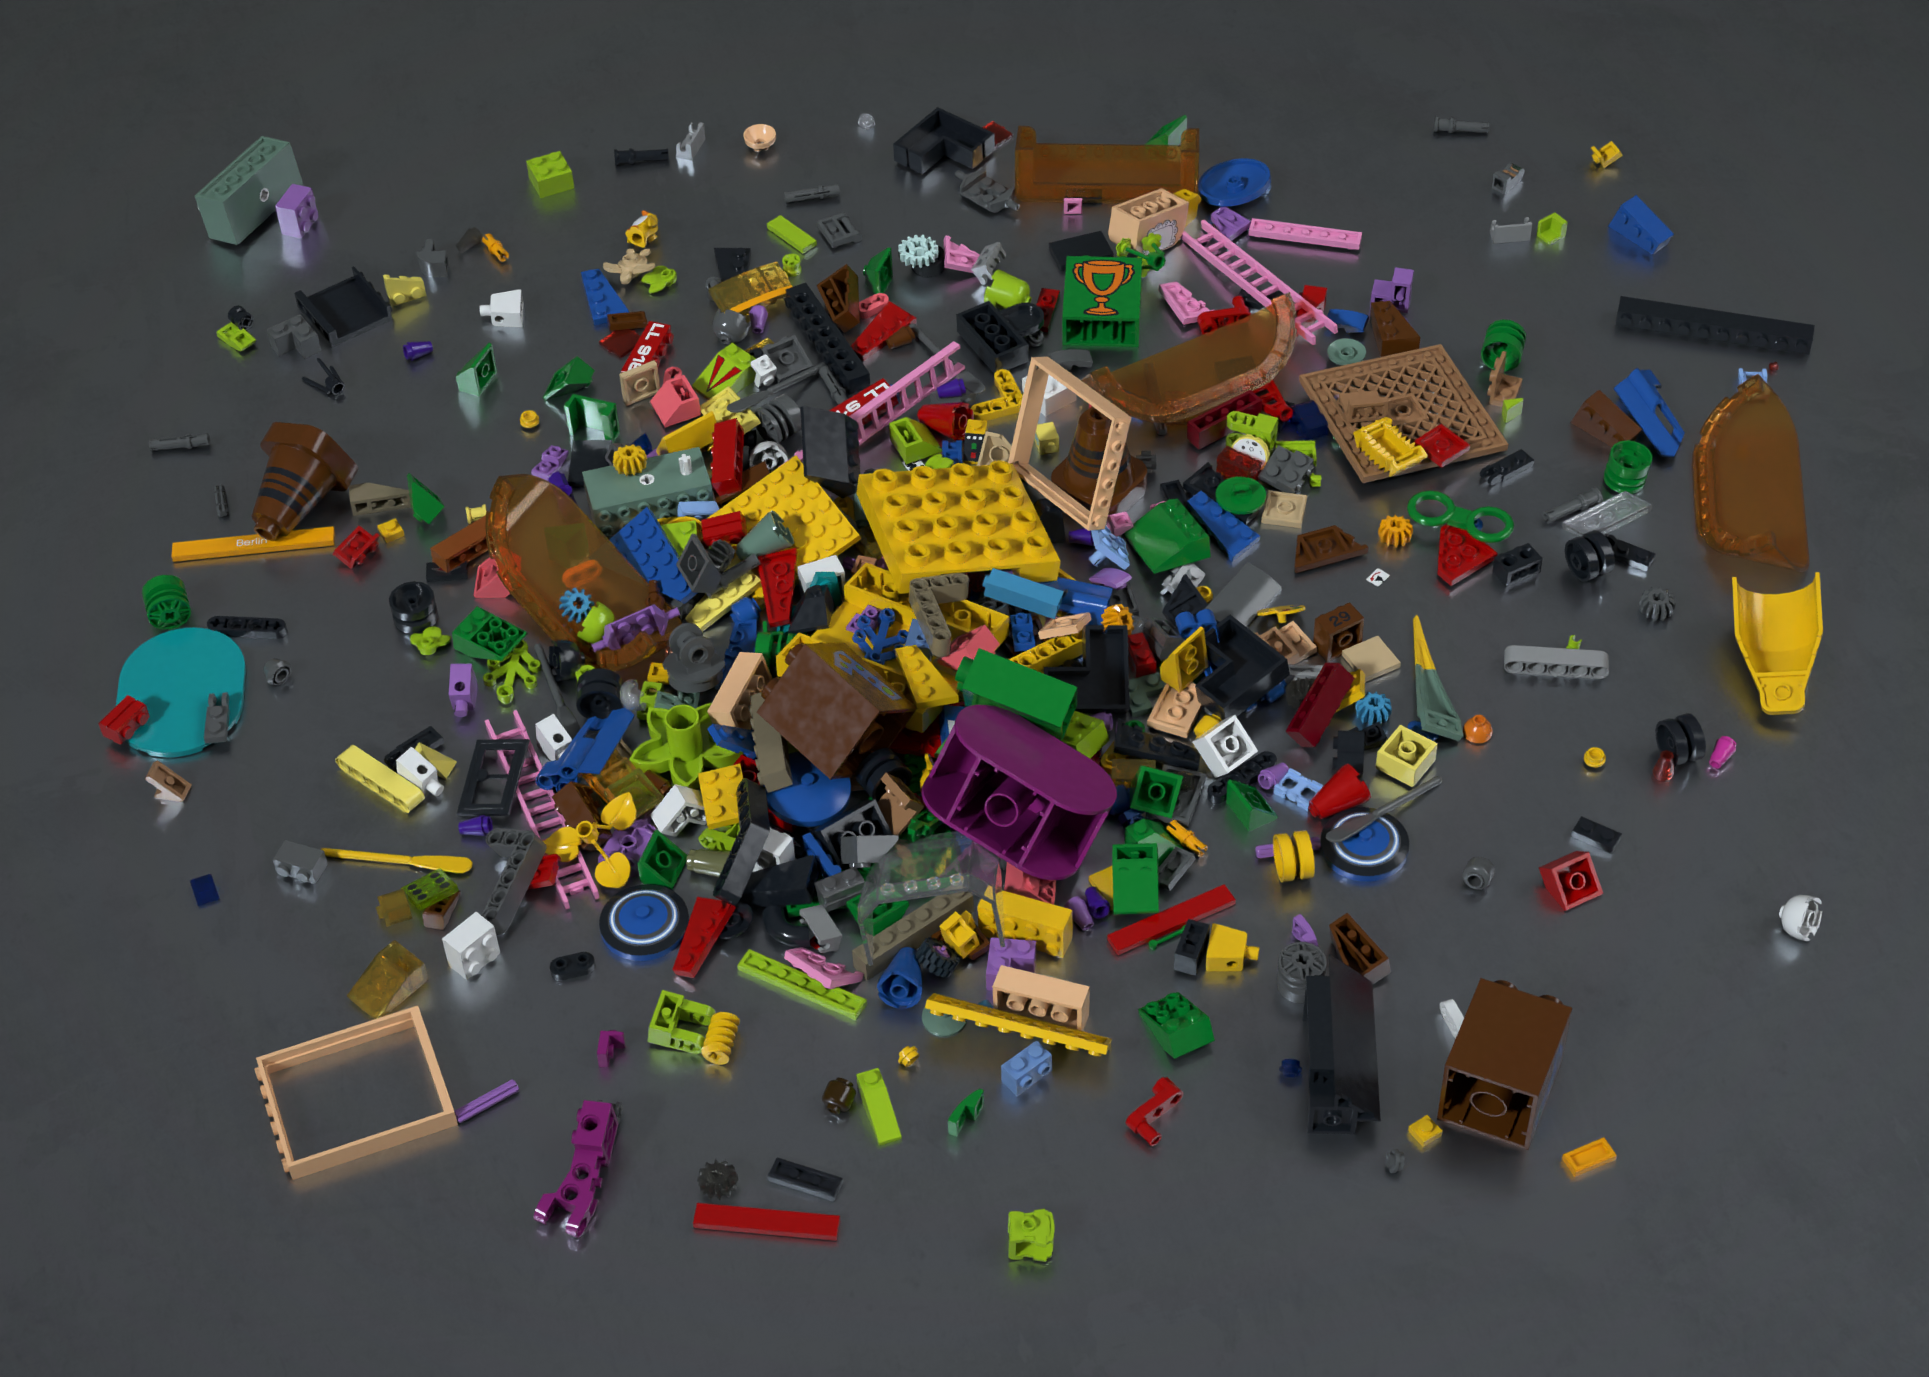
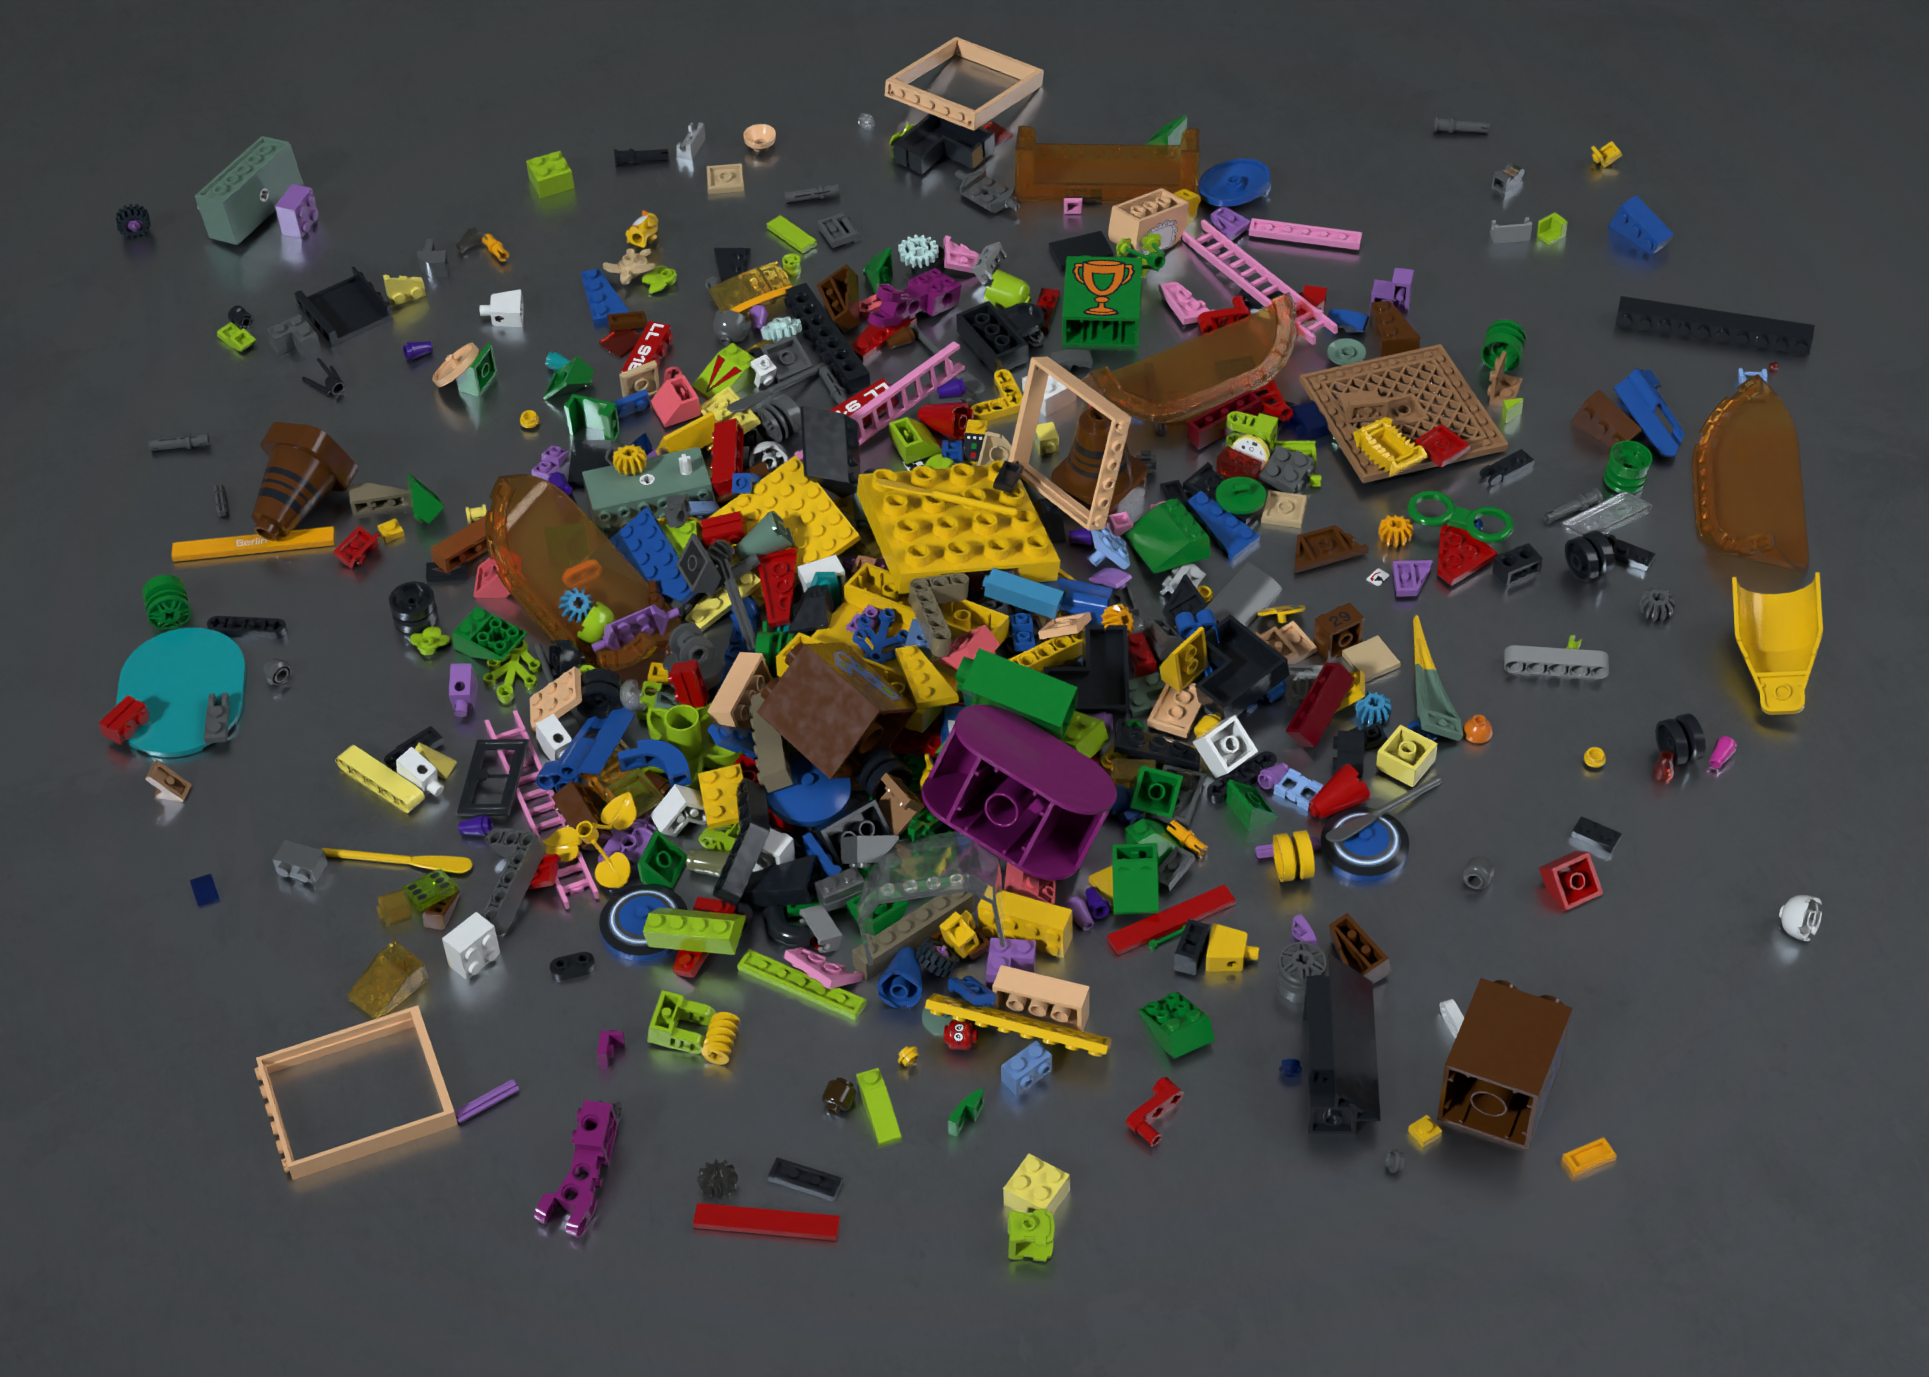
(133, 221): none -> black wheel
(455, 364): none -> light nougat piece
(556, 360): none -> teal cone
(556, 697): none -> light nougat plate
(632, 403): none -> blue hinge
(659, 755): none -> blue arch
(677, 510): none -> dark grey leg
(688, 684): none -> red brick
(693, 930): none -> lime slope
(725, 178): none -> tan tile
(737, 604): none -> dark grey axle
(743, 482): none -> blue bracket
(781, 328): none -> light aqua gear
(884, 483): none -> yellow piece
(898, 135): none -> lime plate
(927, 293): none -> magenta brick
(960, 1035): none -> red head
(972, 990): none -> blue plate
(1008, 477): none -> black tile
(1030, 77): none -> light nougat door
(1036, 1186): none -> light yellow brick
(1410, 576): none -> medium lavender wing

